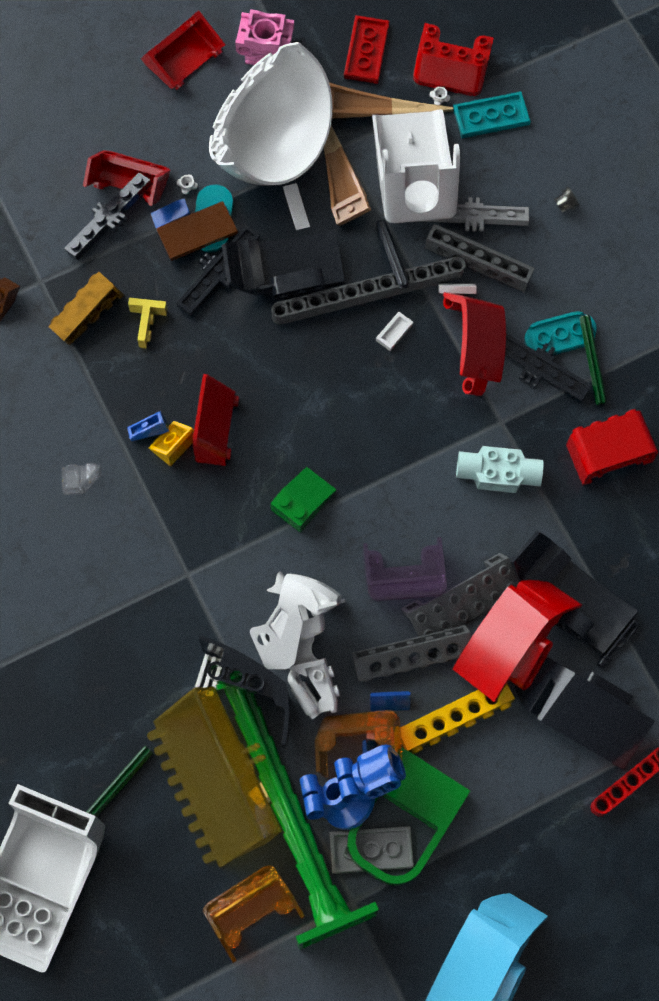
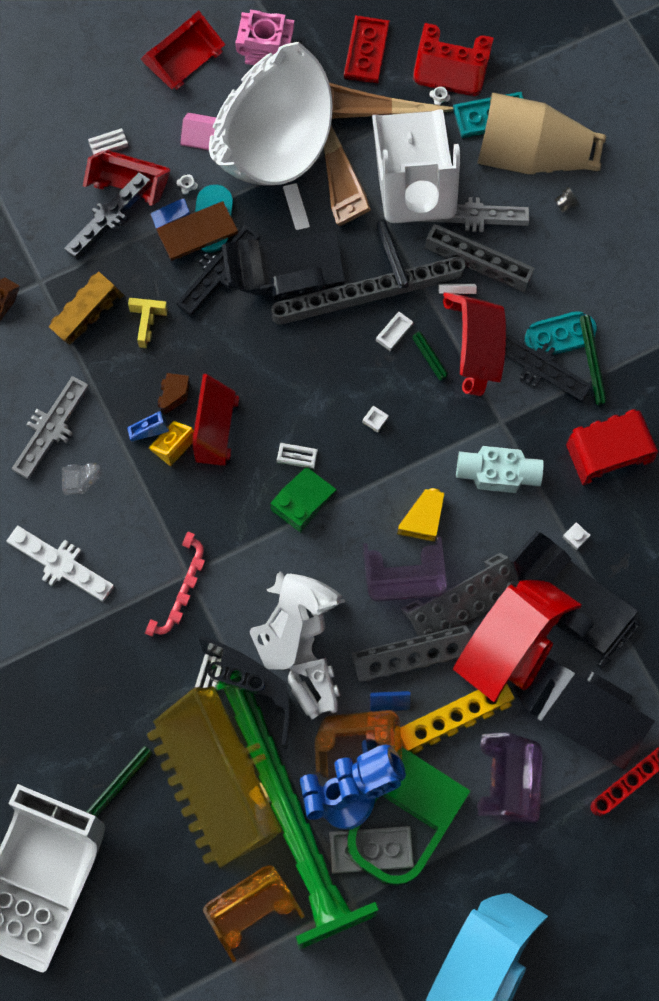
(50, 427): none -> light grey hinge
(60, 563): none -> white hinge
(107, 139): none -> white tile
(175, 392): none -> reddish brown slope
(182, 598): none -> coral bar
(197, 130): none -> bright pink slope
(280, 459): none -> white tile
(375, 419): none -> white plate
(423, 517): none -> yellow slope
(430, 356): none -> dark green axle
(514, 778): none -> clear purple windscreen
(536, 138): none -> tan windscreen
(576, 536): none -> white plate

